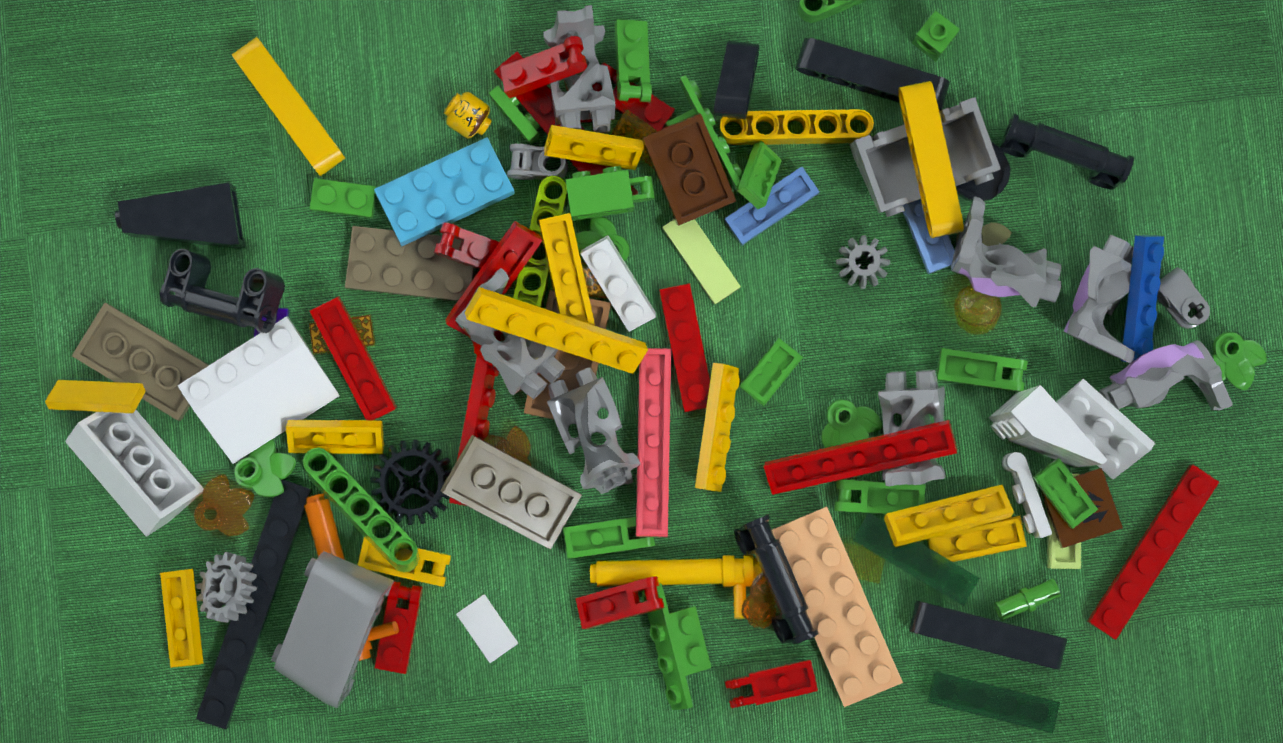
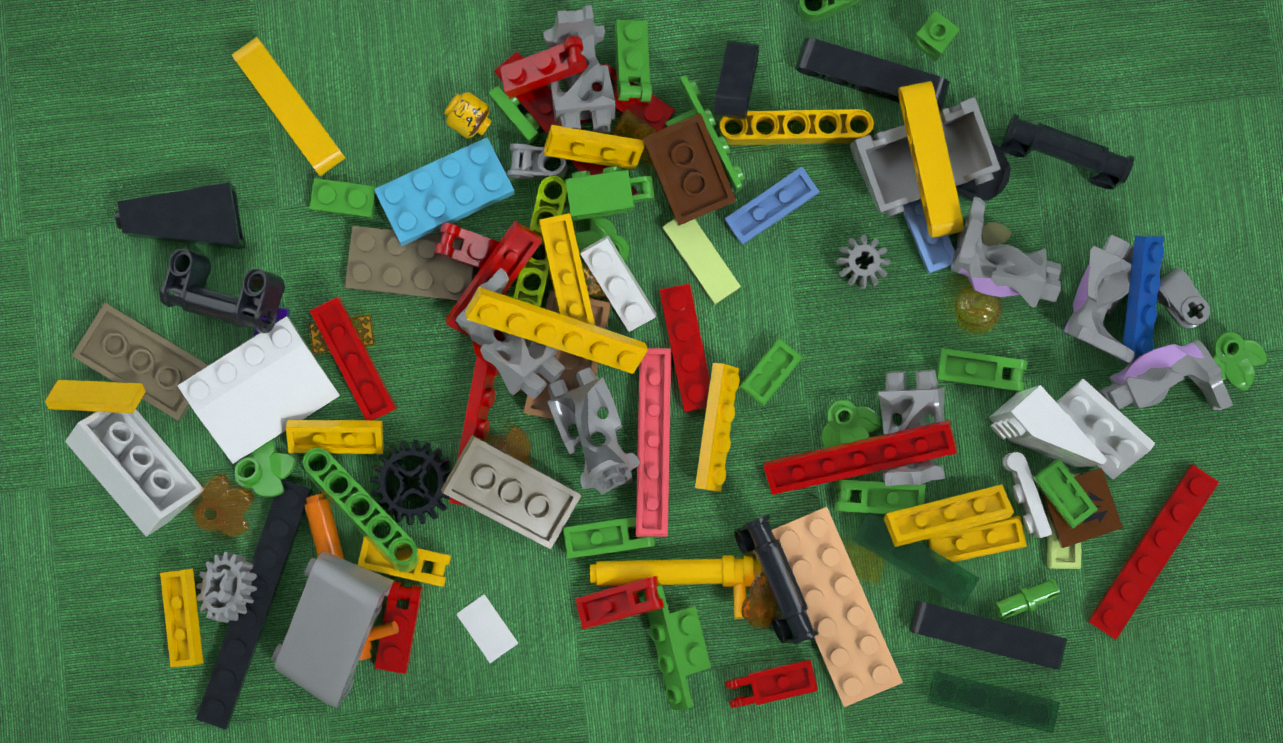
(759, 175): bright green plate -> none

